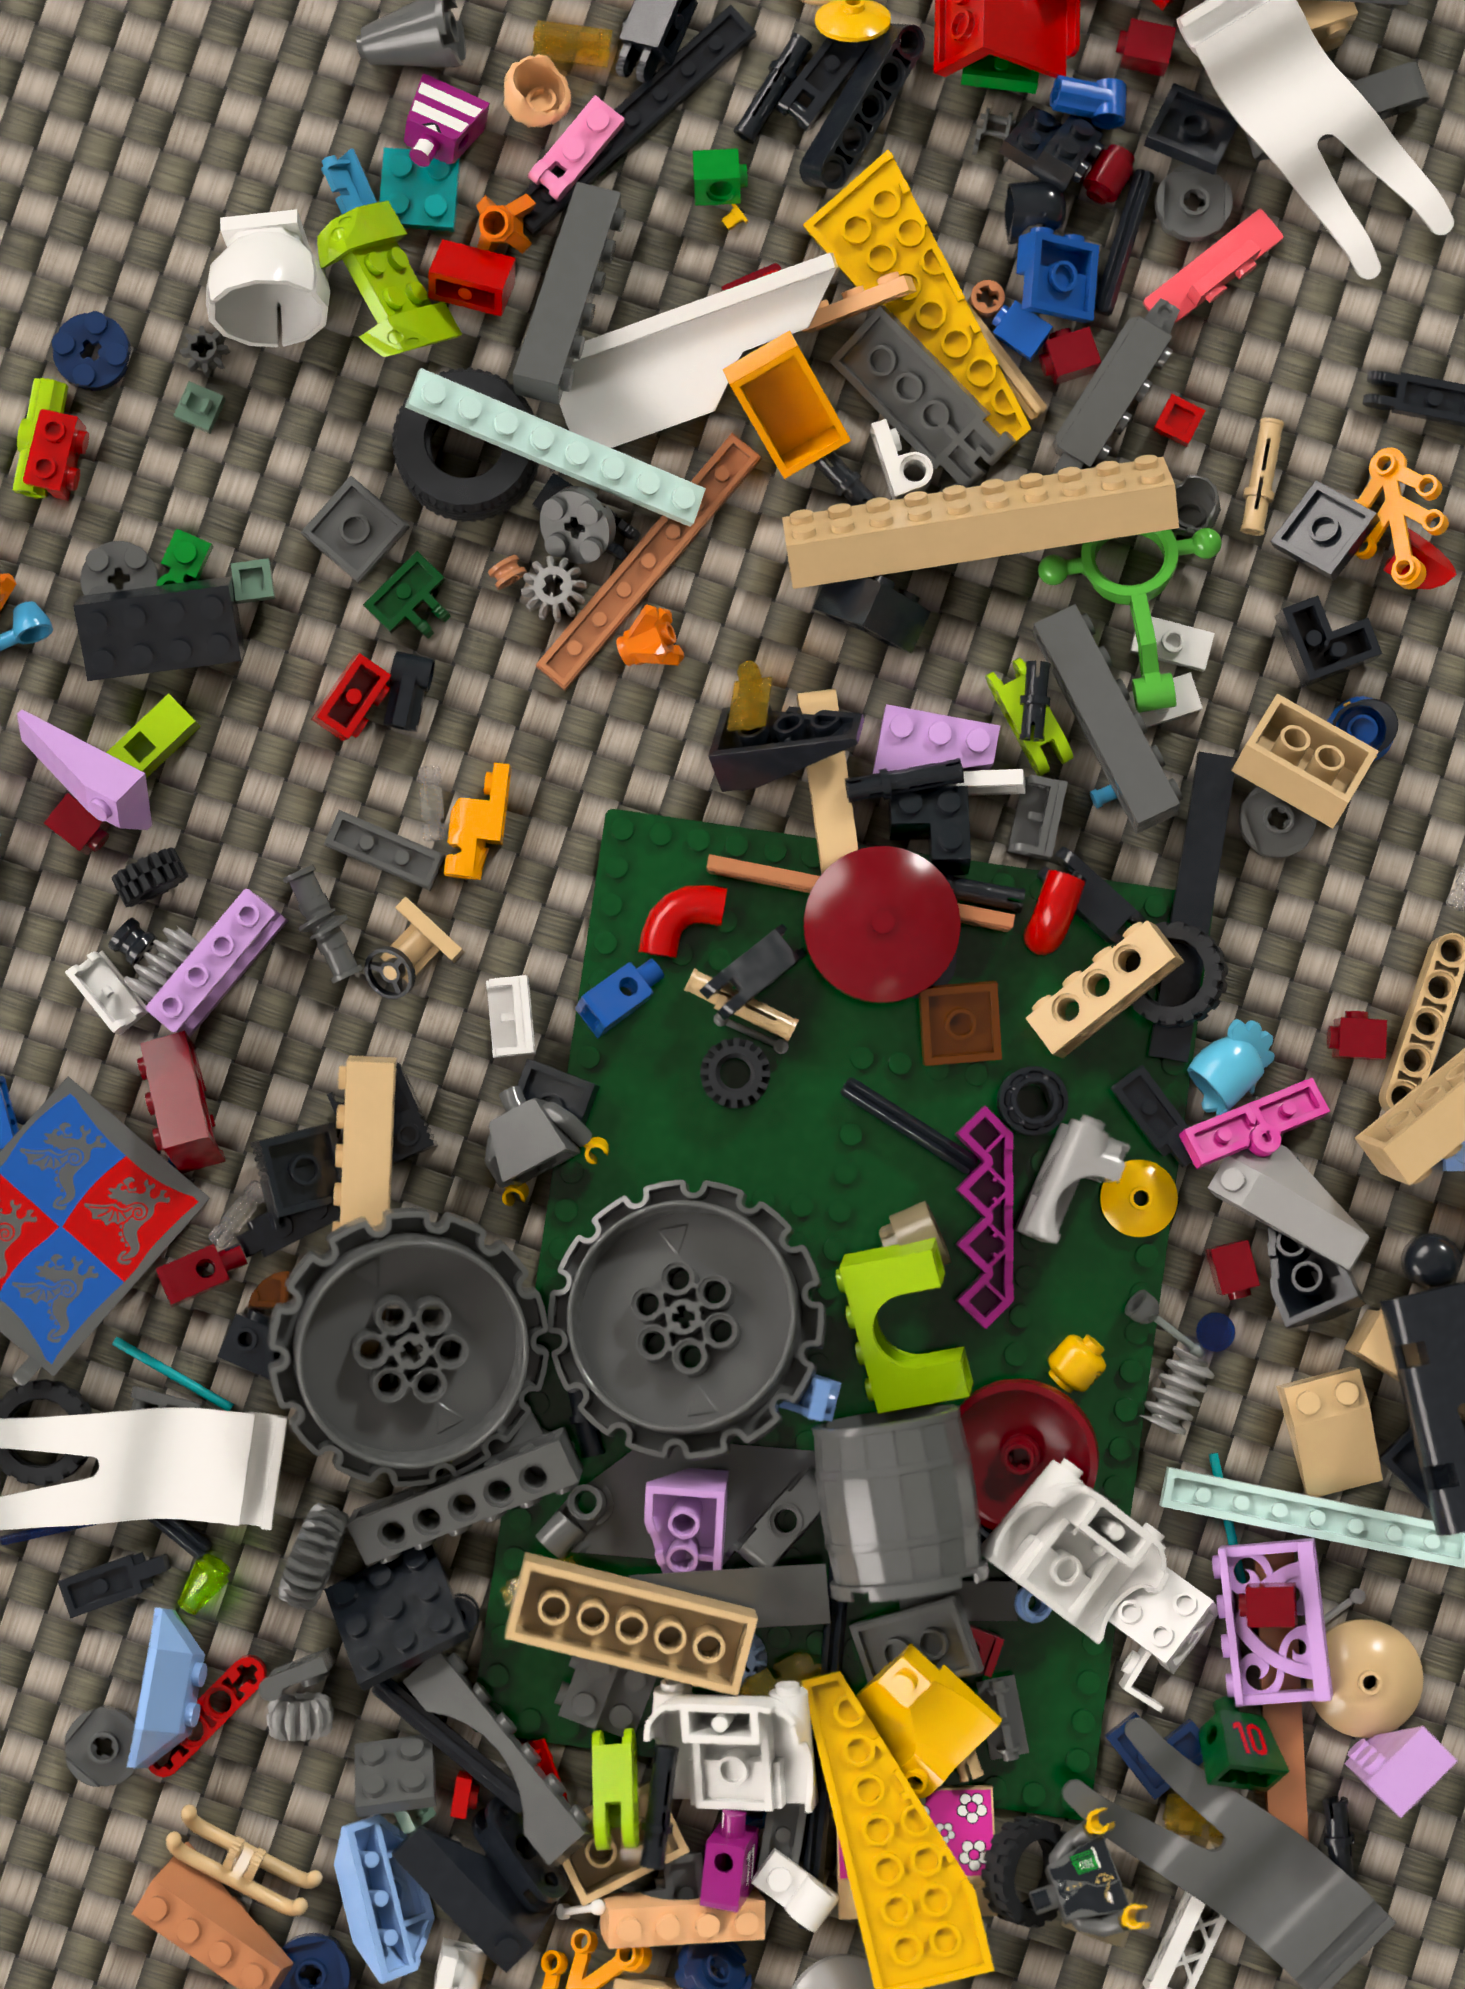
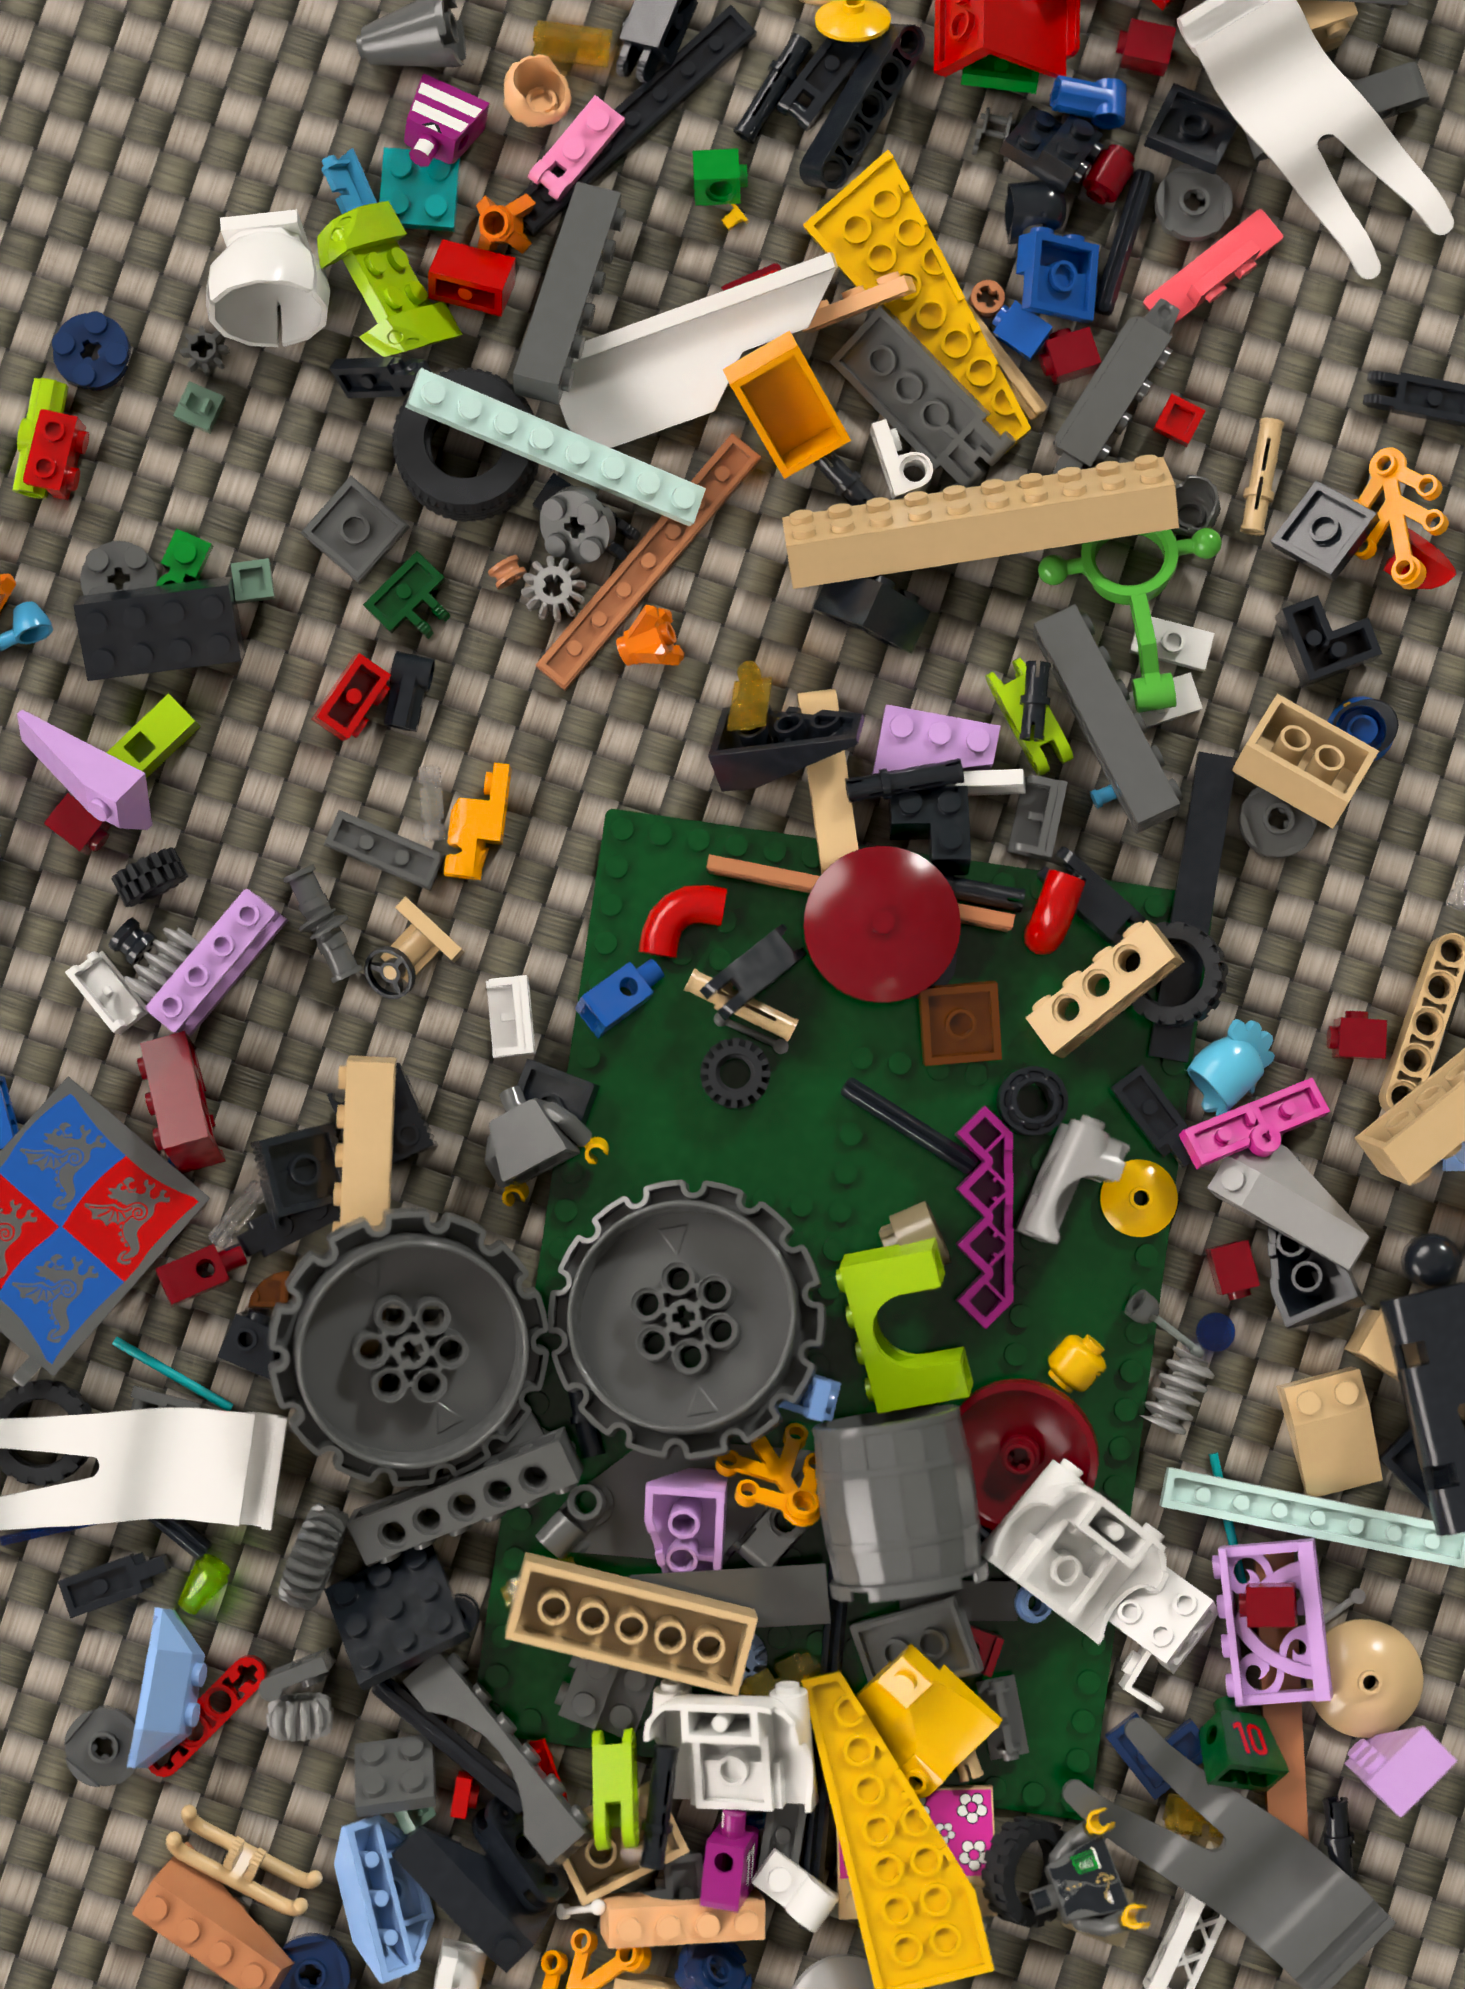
(376, 376): none -> black hinge
(778, 1472): none -> light orange plant

